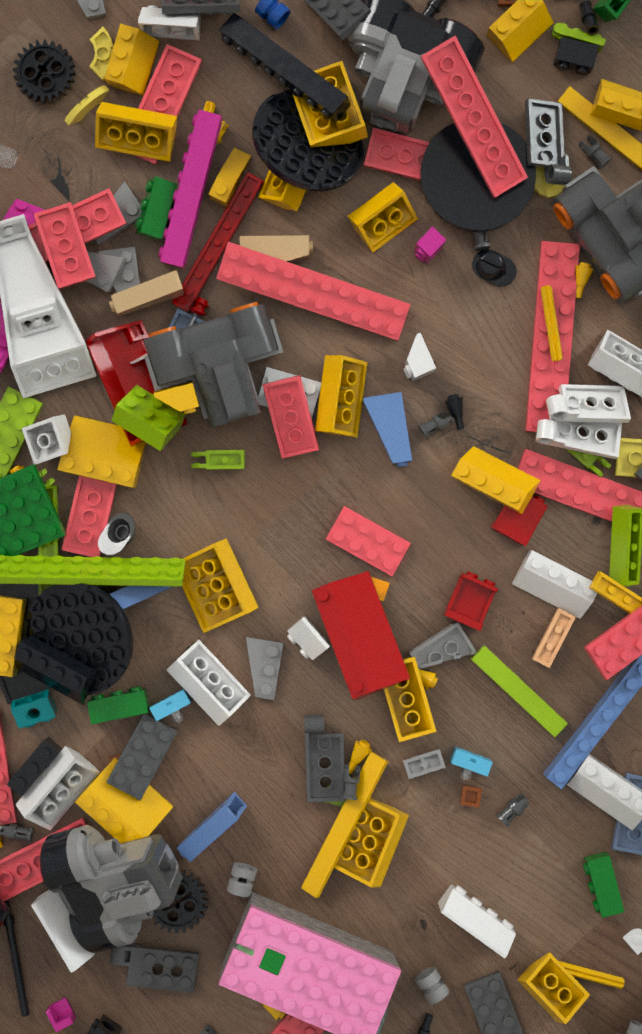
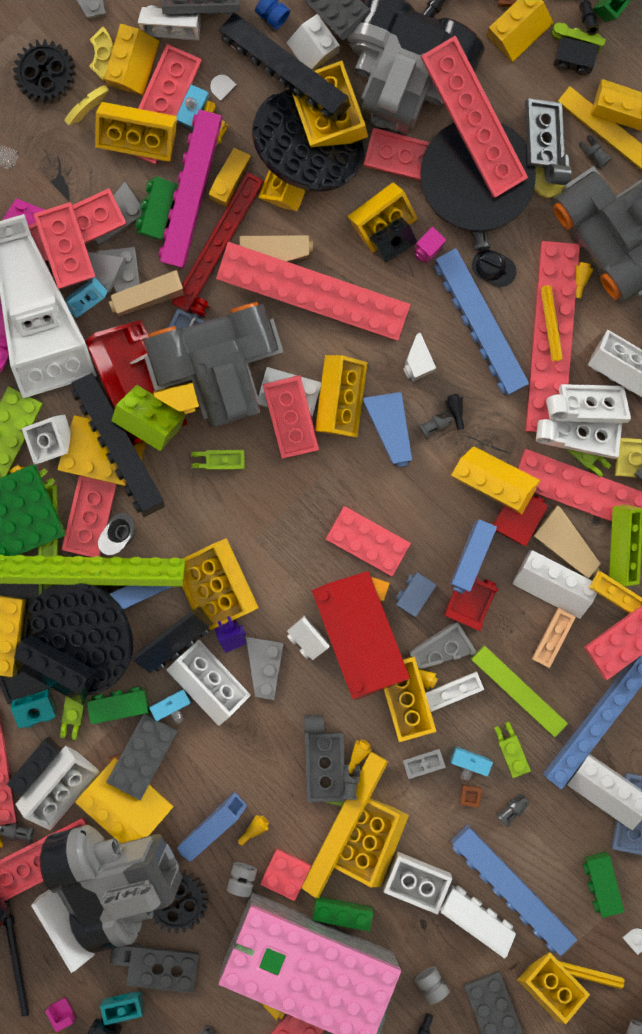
(72, 715): none -> lime hinge
(85, 297): none -> medium azure piece
(118, 445): none -> black brick
(122, 1007): none -> teal brick
(172, 640): none -> black slope
(193, 101): none -> medium azure piece
(221, 86): none -> white piece
(230, 635): none -> dark purple brick
(257, 826): none -> yellow cone
(285, 874): none -> coral plate
(313, 43): none -> white slope
(343, 913): none -> green brick
(389, 248): none -> black brick
(415, 593): none -> sand blue brick
(417, 882): none -> white brick
(454, 691): none -> white plate
(472, 556): none -> medium blue slope
(481, 322): none -> medium blue brick
(512, 752): none -> lime hinge
(514, 890): none -> medium blue brick
(565, 542): none -> tan slope

